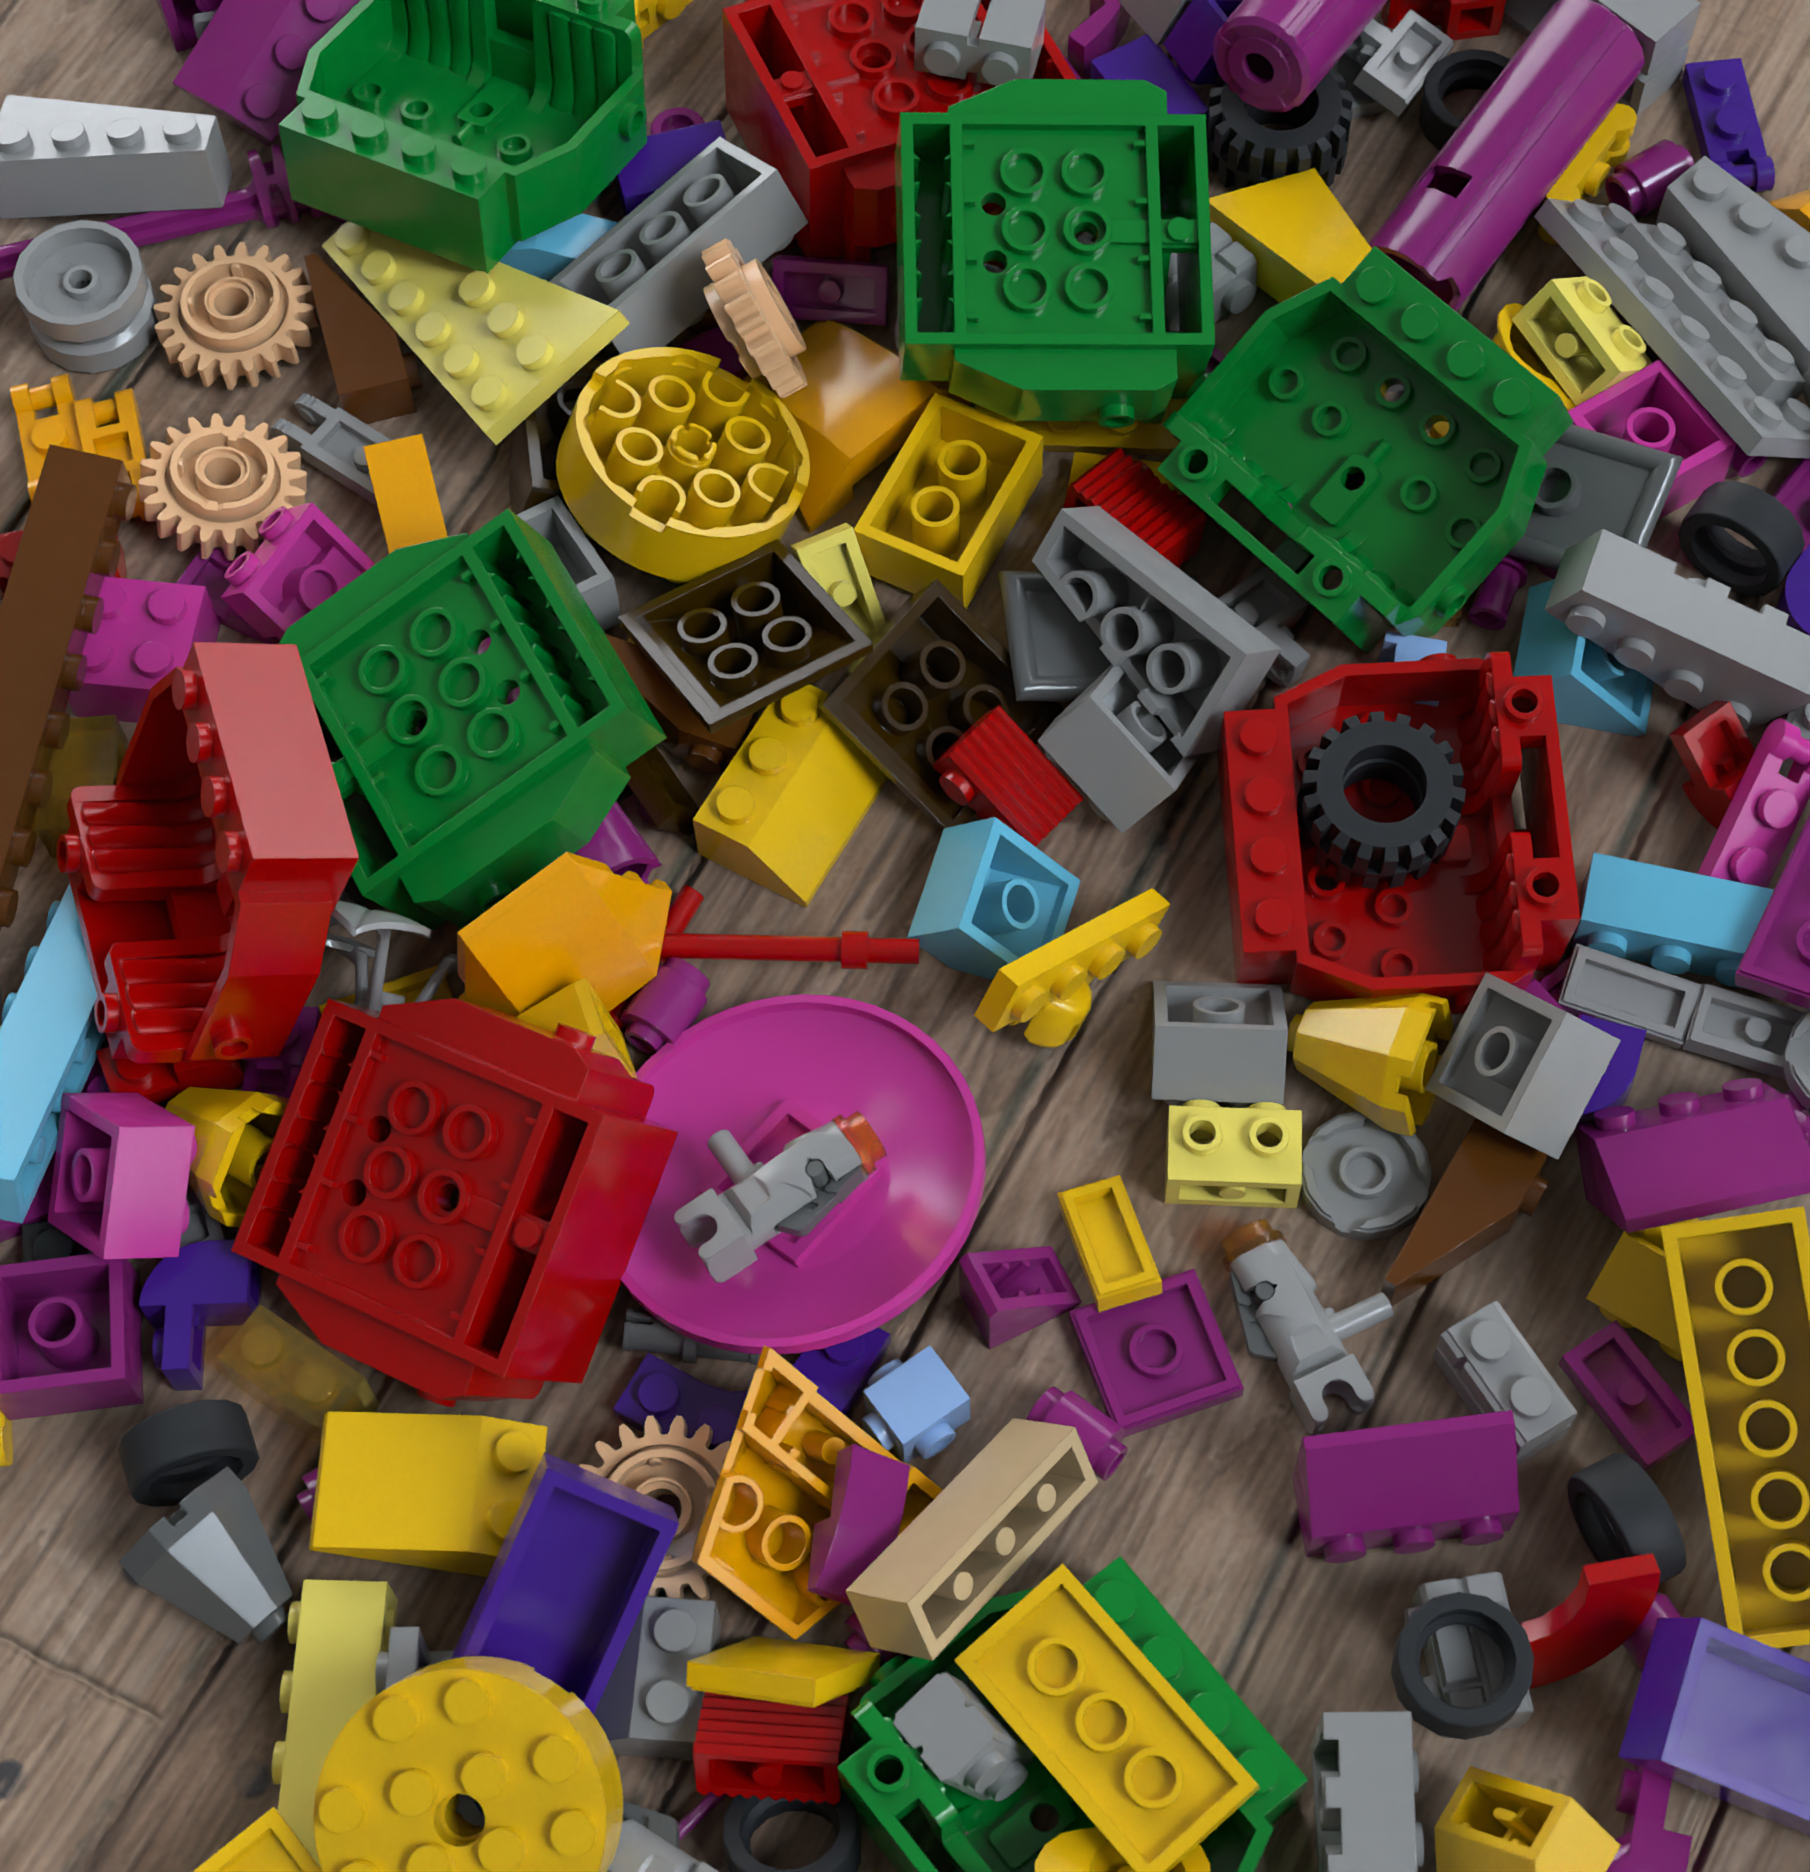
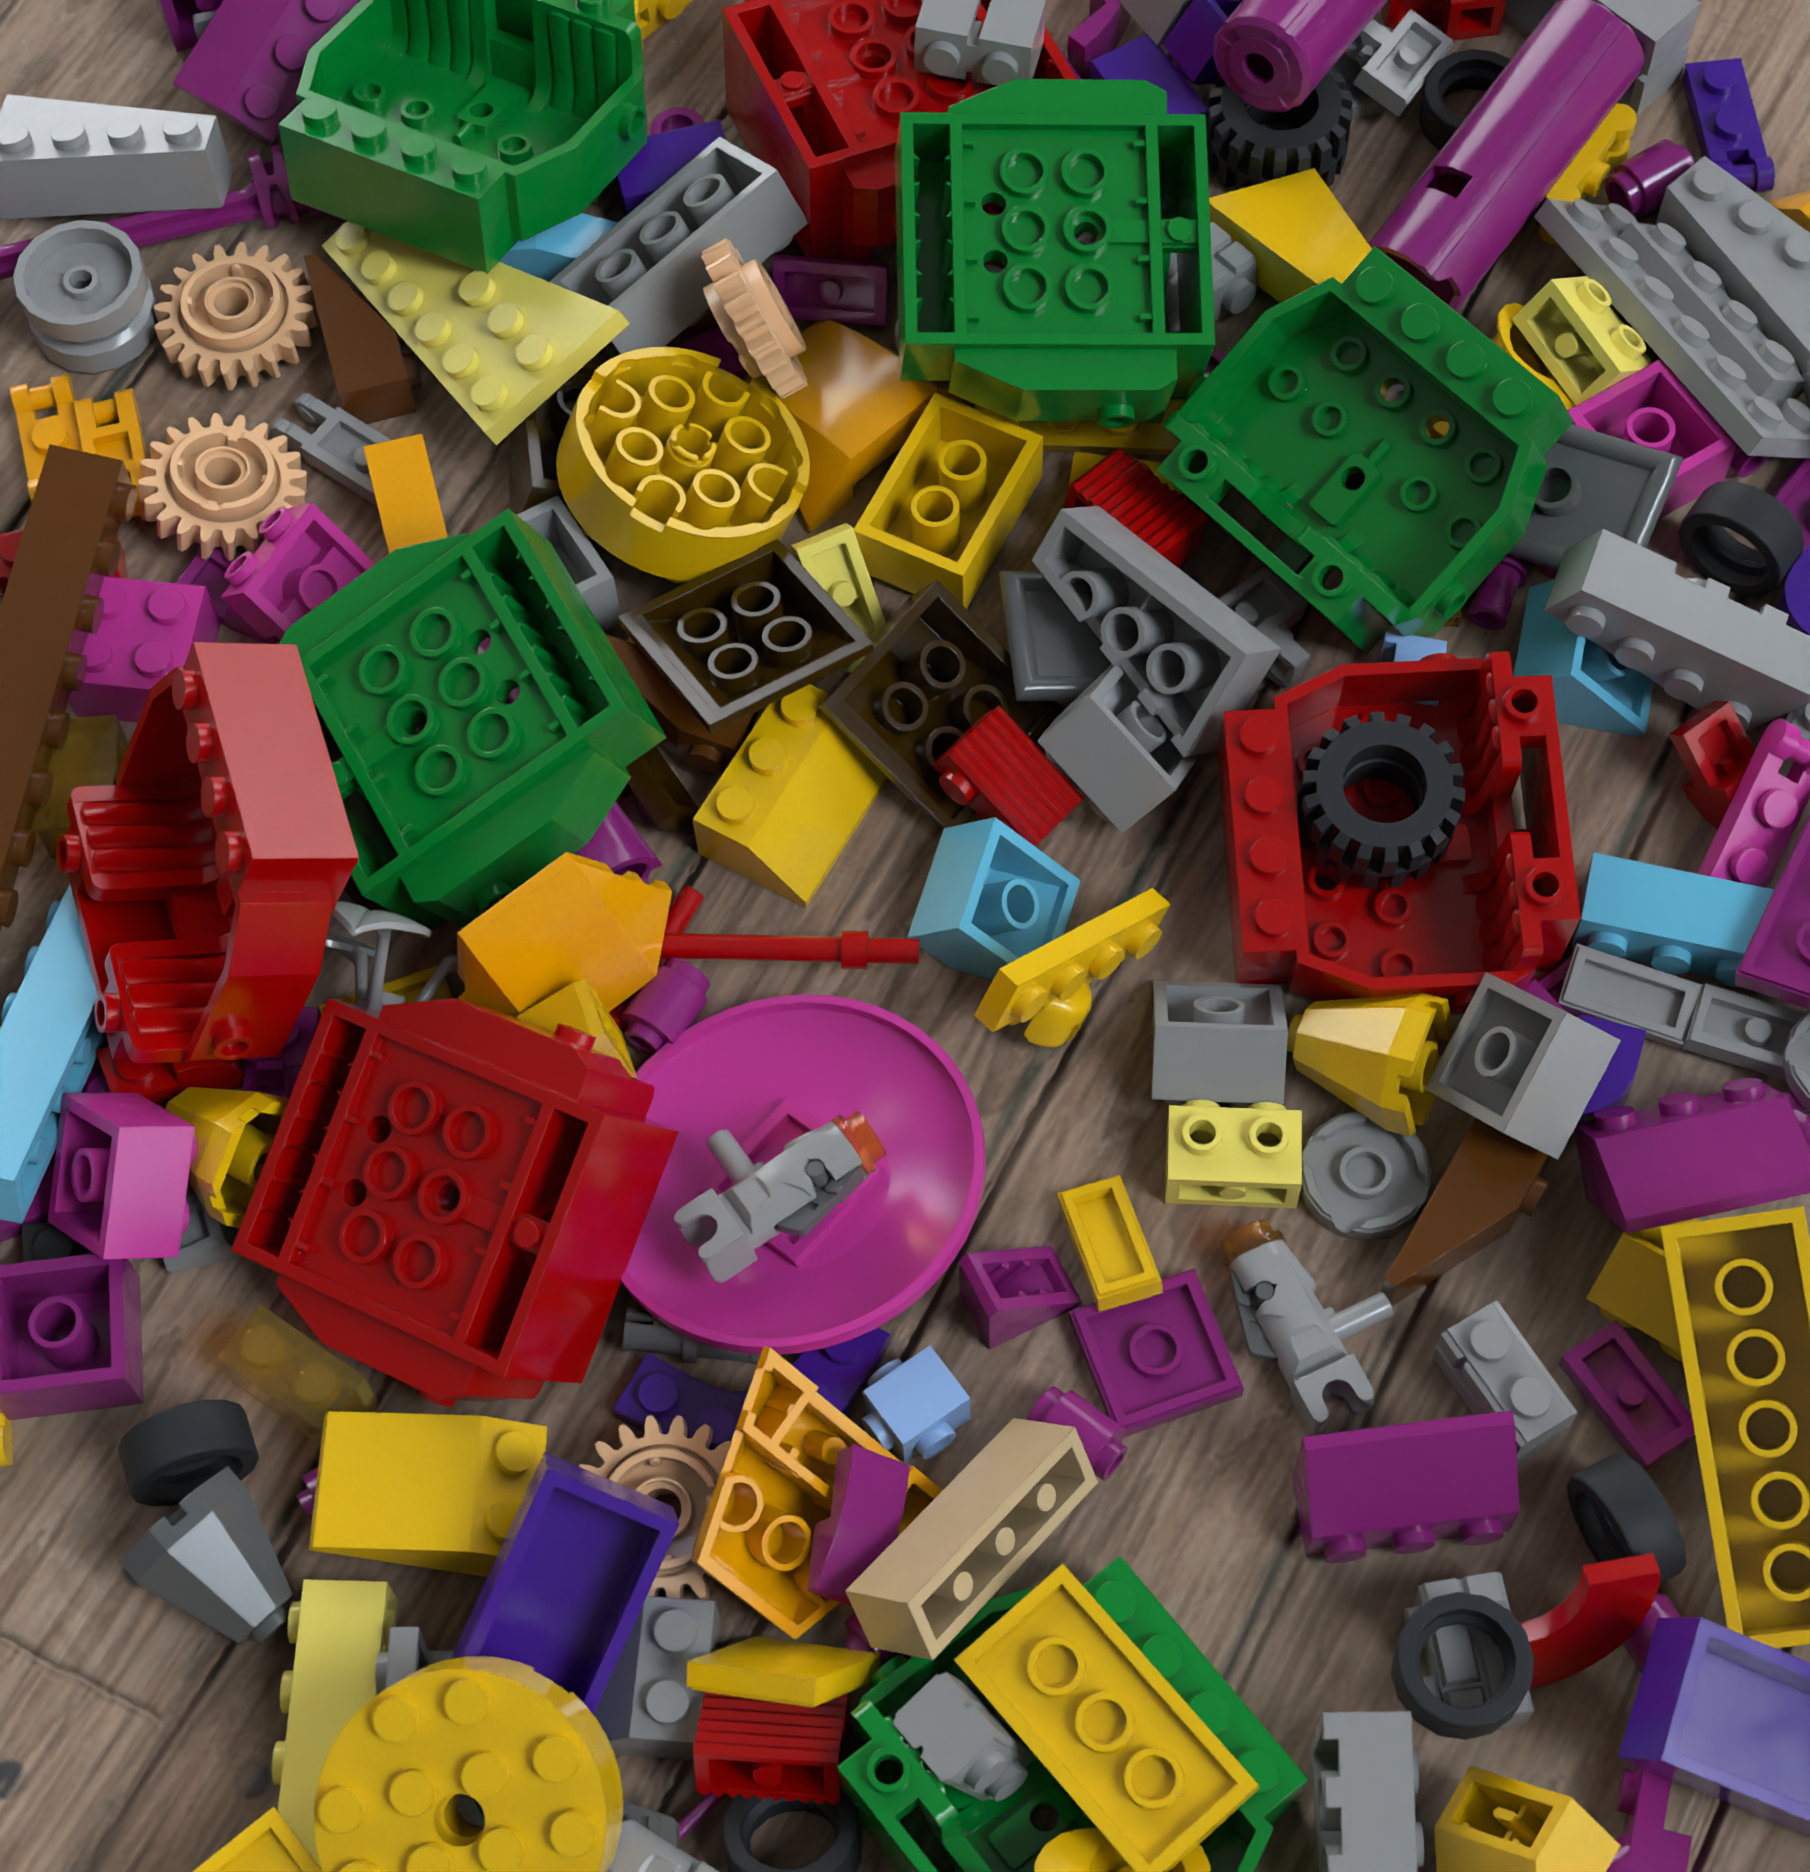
(192, 1292): dark purple brick -> none

